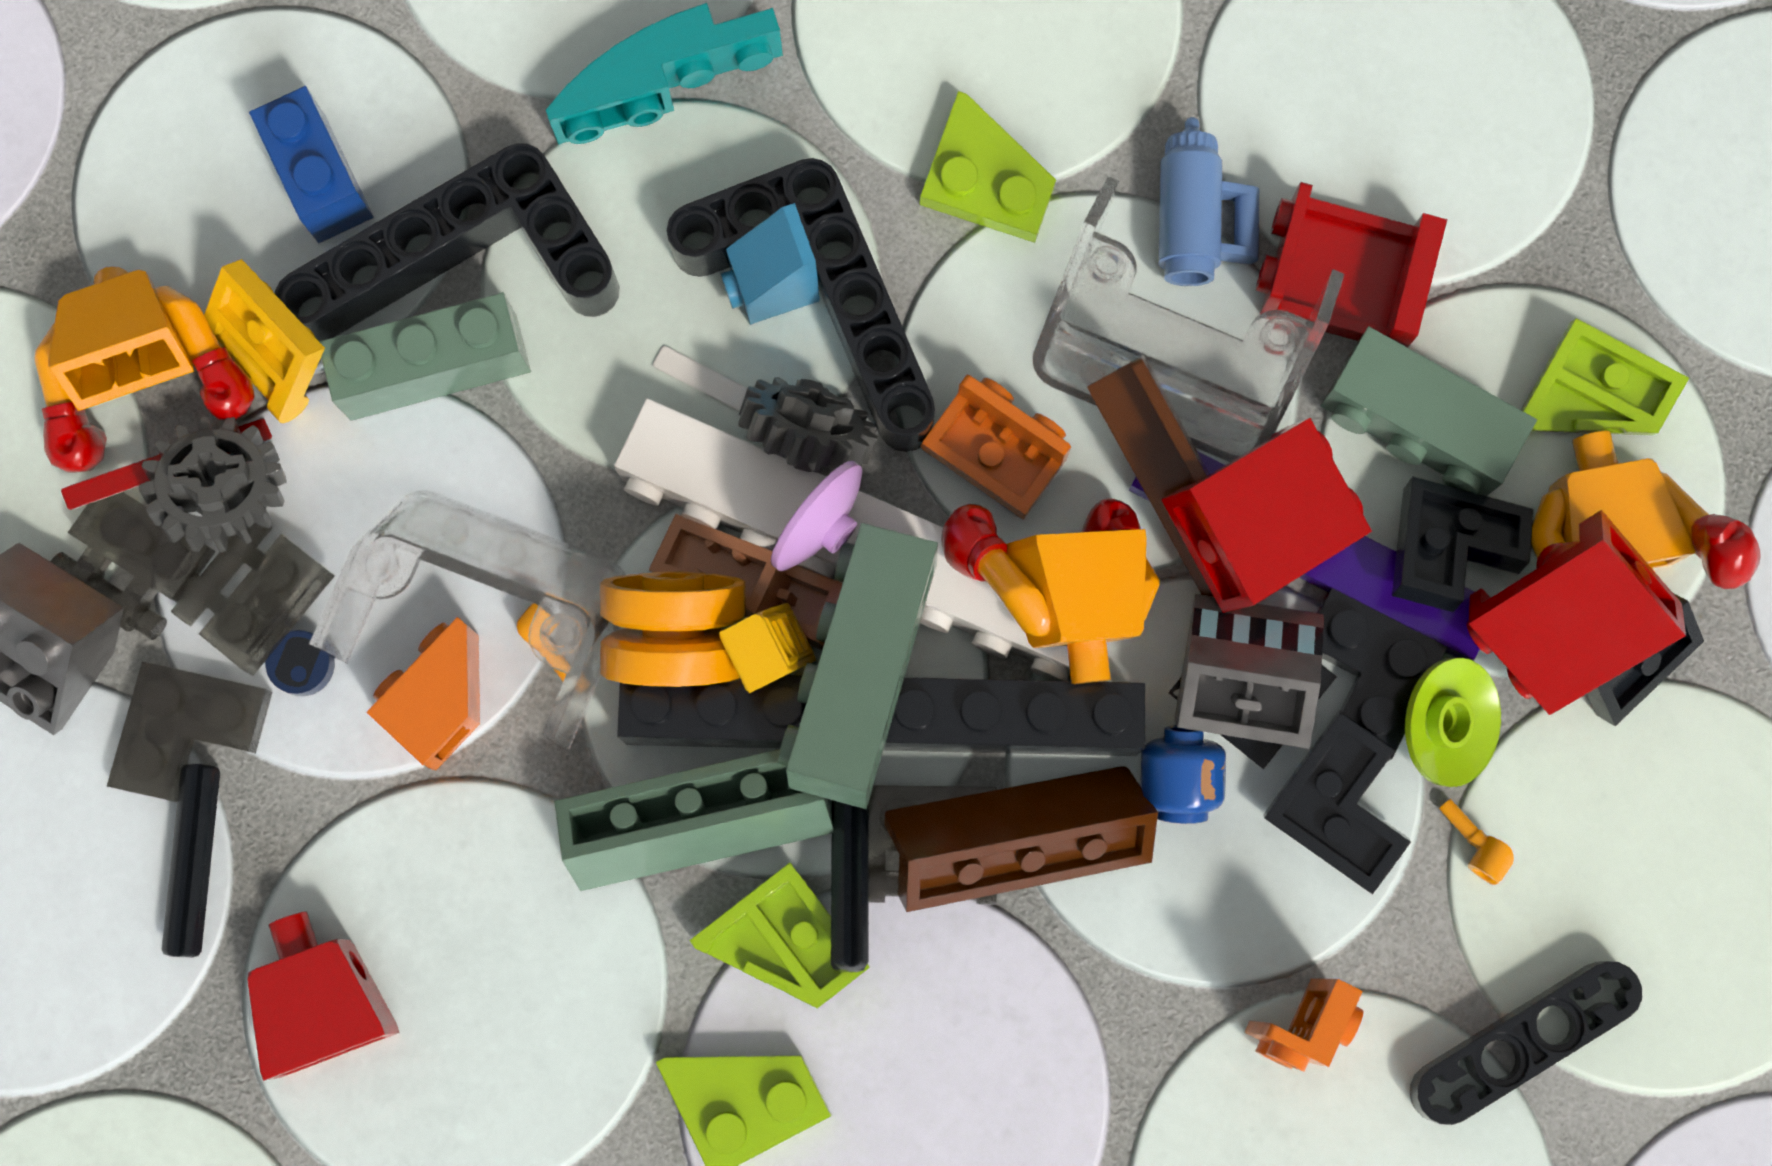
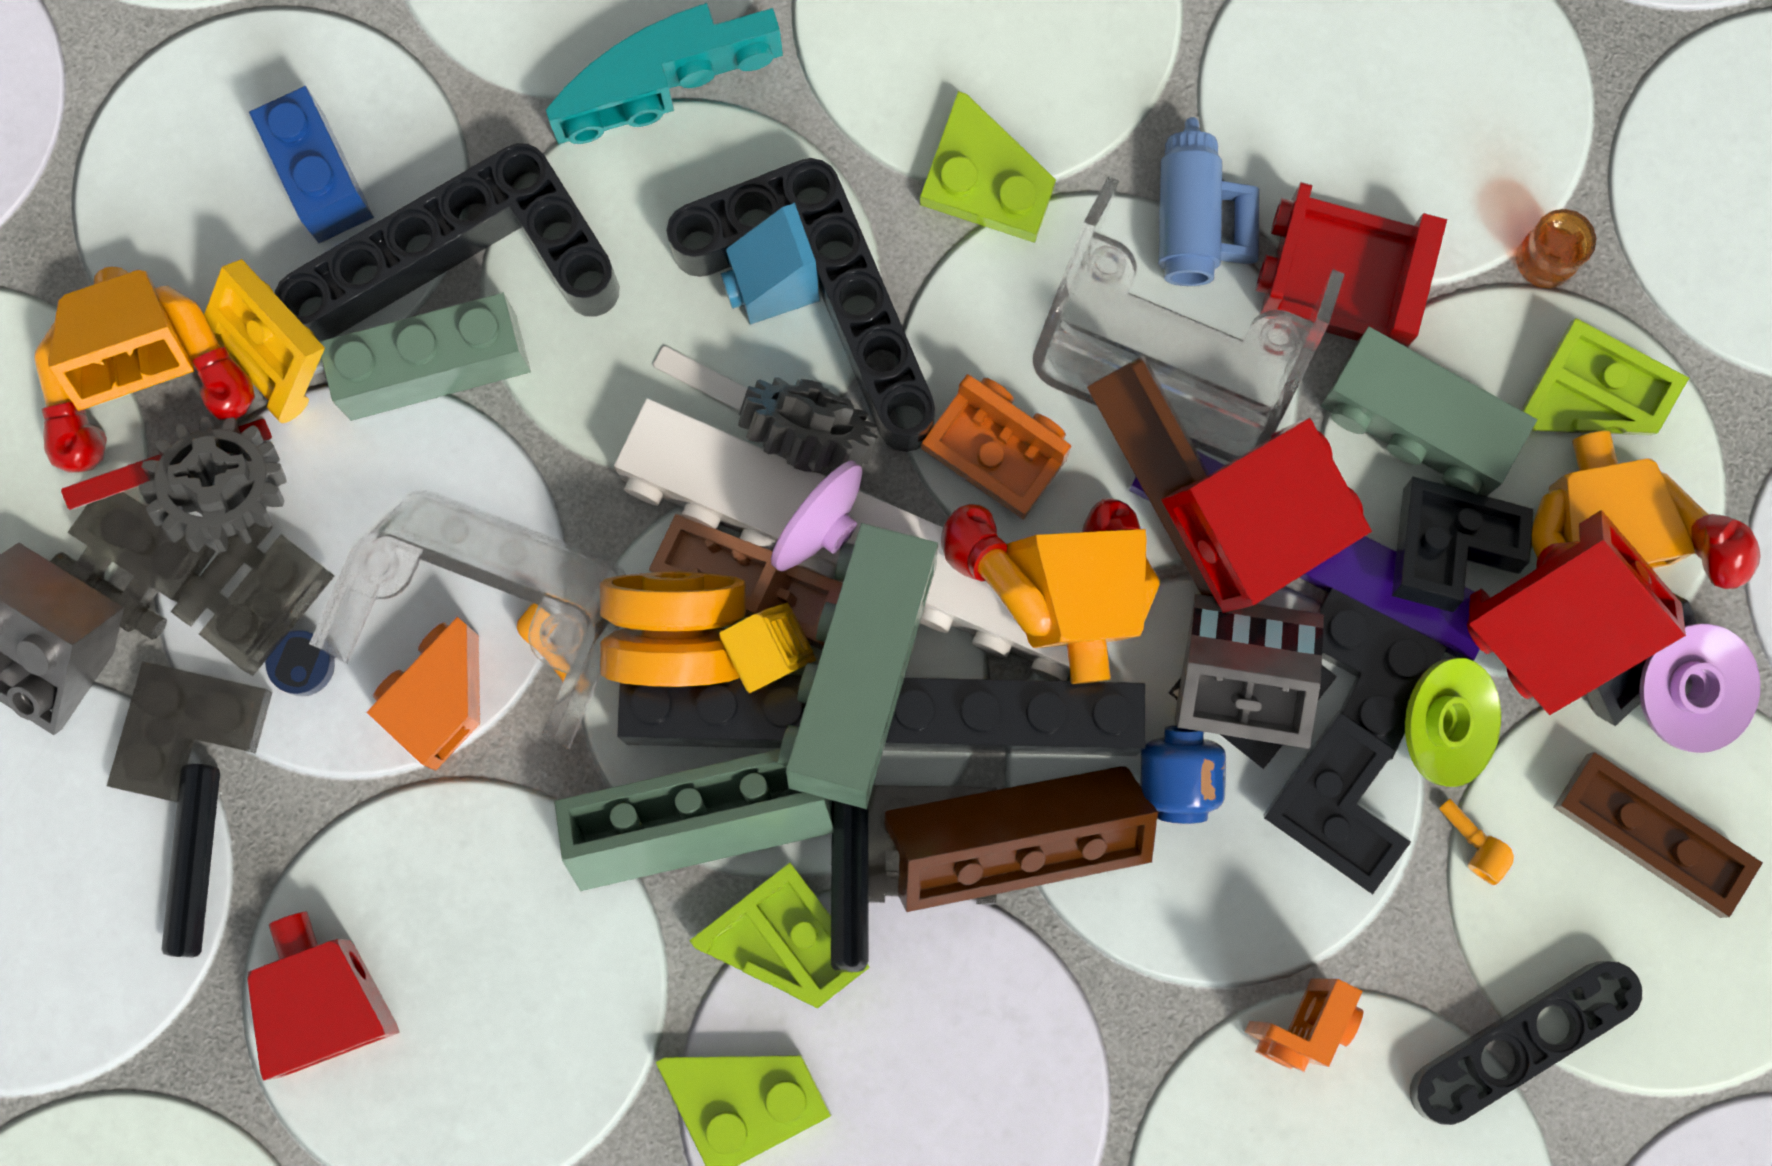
(1565, 237): none -> clear orange wheel
(1658, 835): none -> reddish brown plate
(1721, 695): none -> lavender dish

